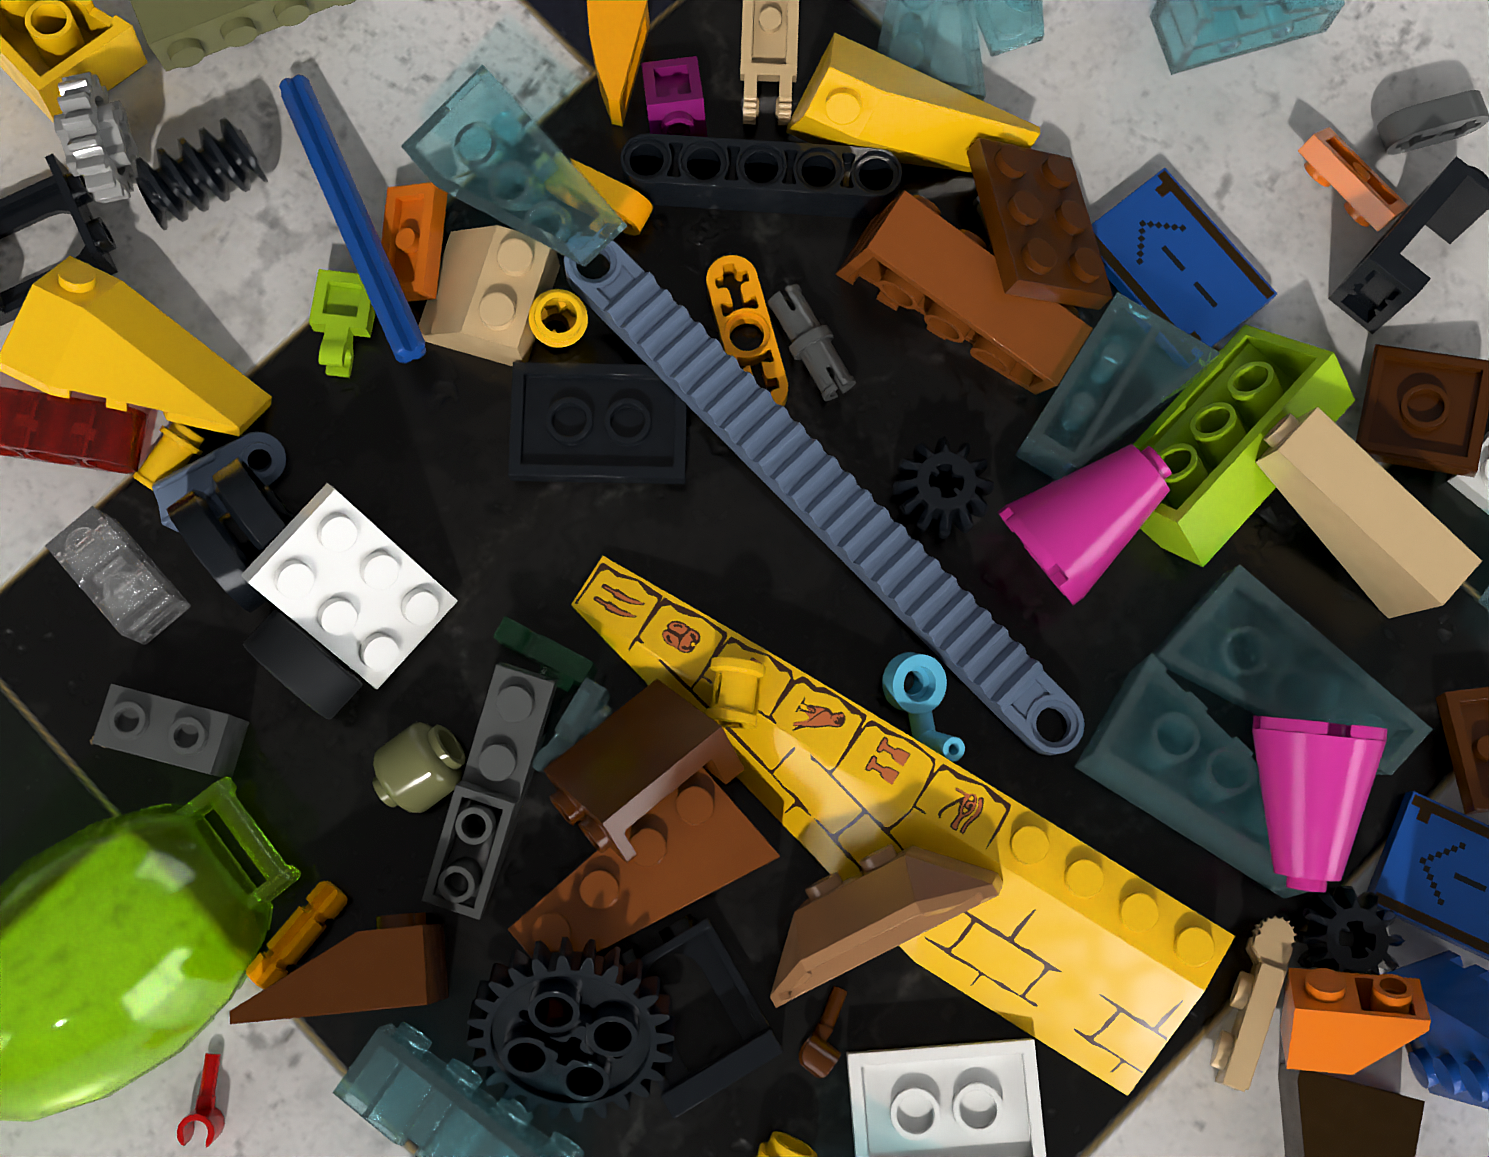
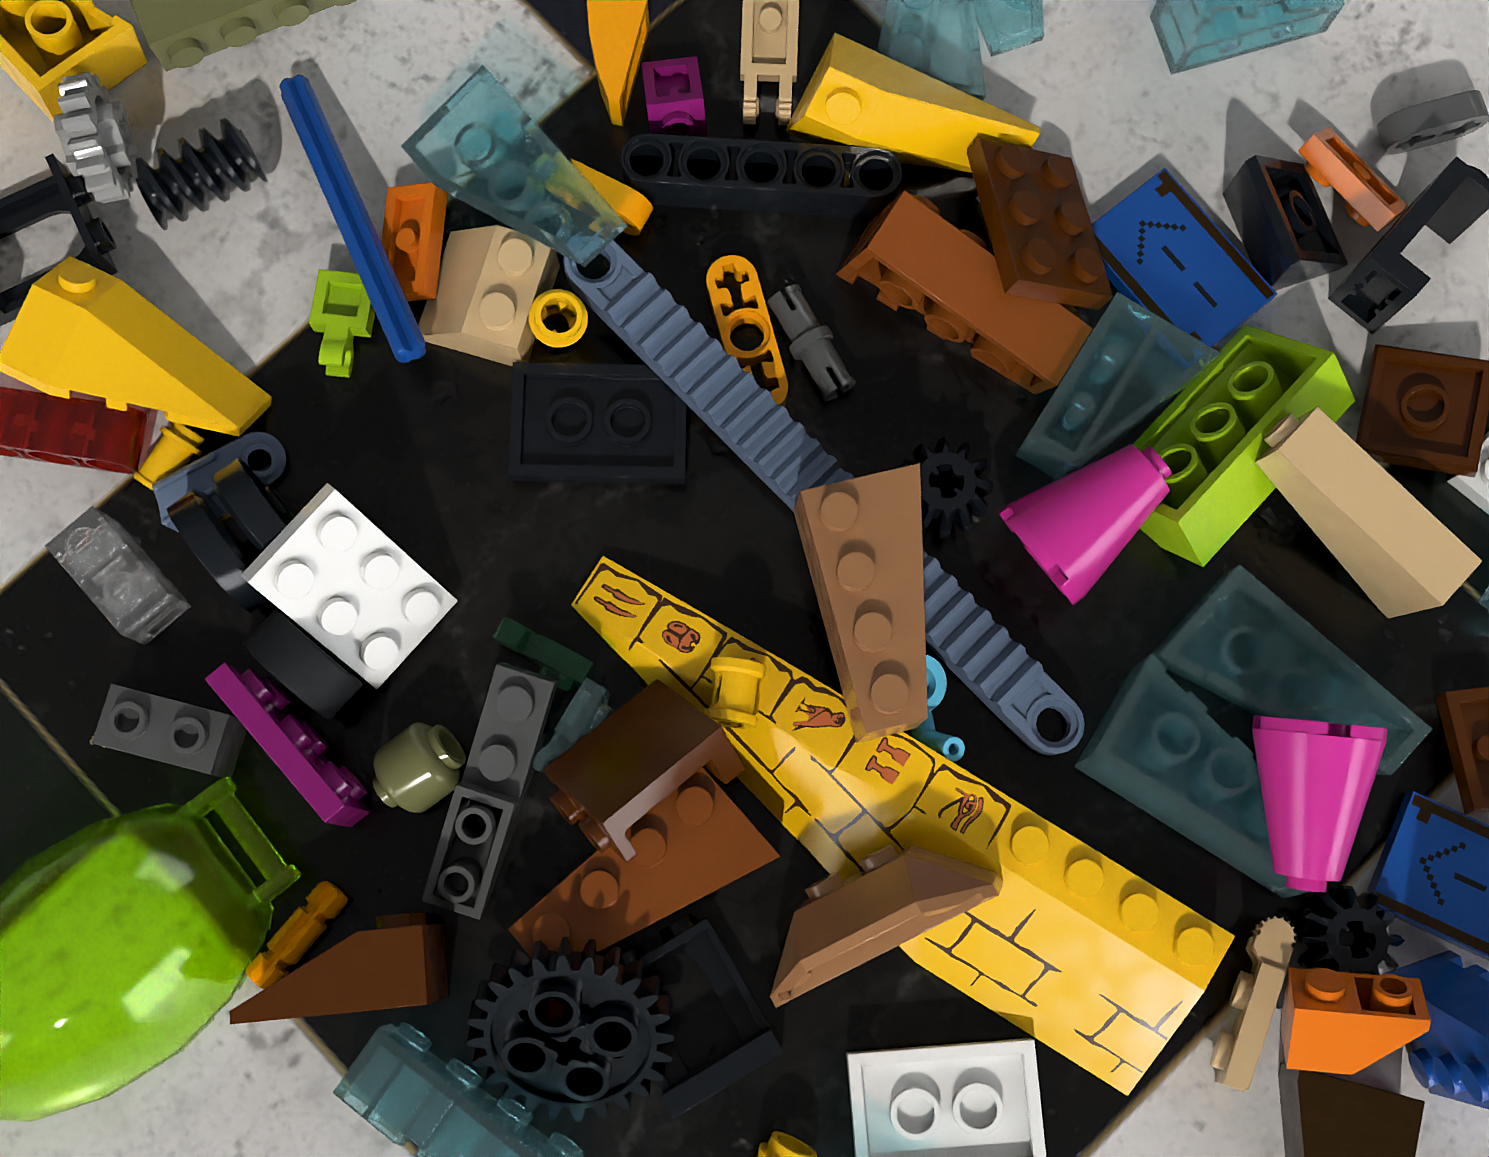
(205, 1105): red hand -> none
(291, 744): none -> magenta plate
(816, 1053): reddish brown hand -> none
(870, 590): none -> medium nougat wedge
(1282, 222): none -> black slope

